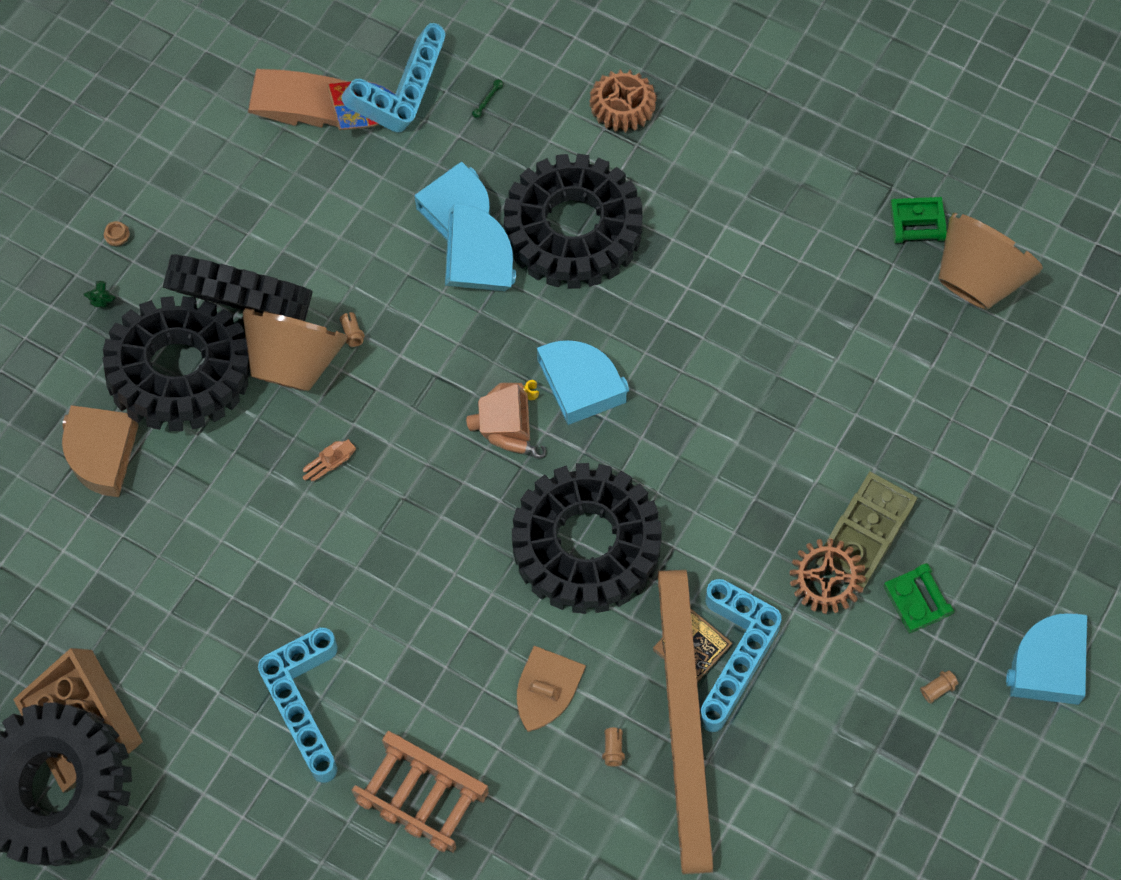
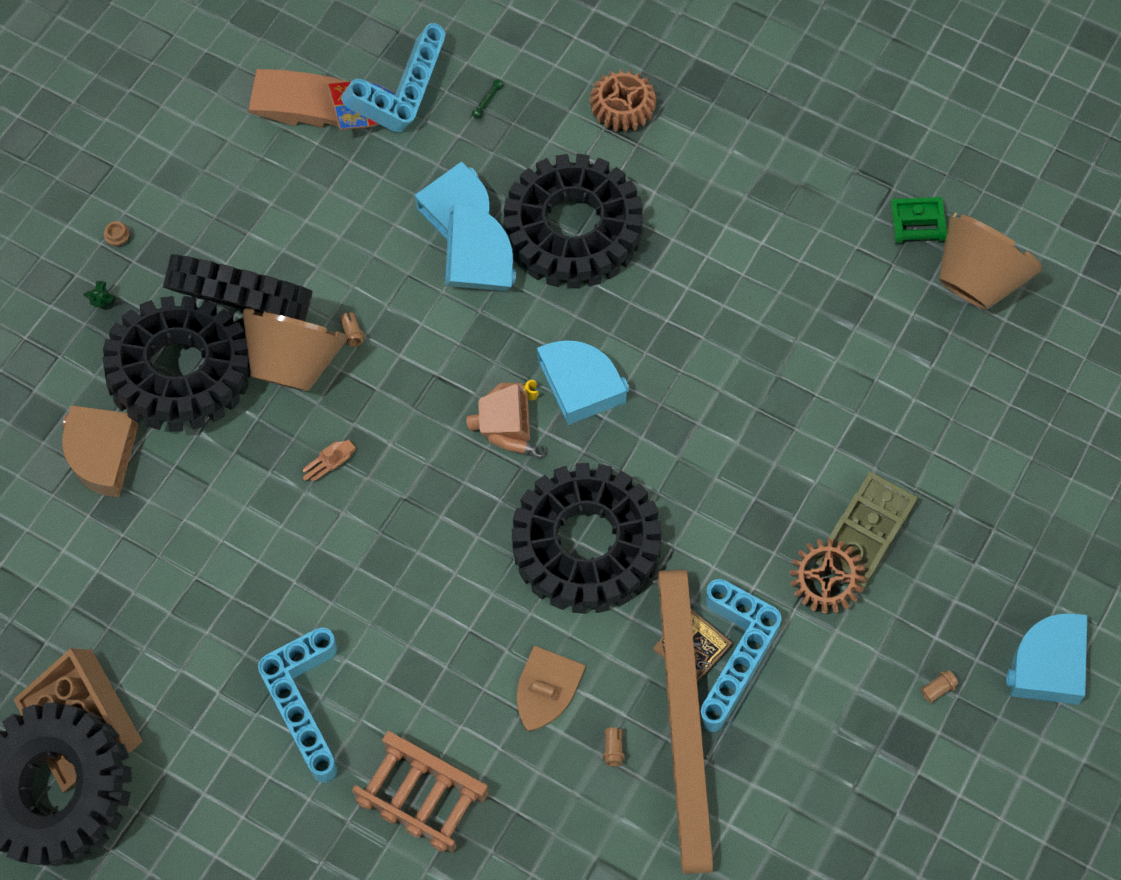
(910, 602): green plate -> none

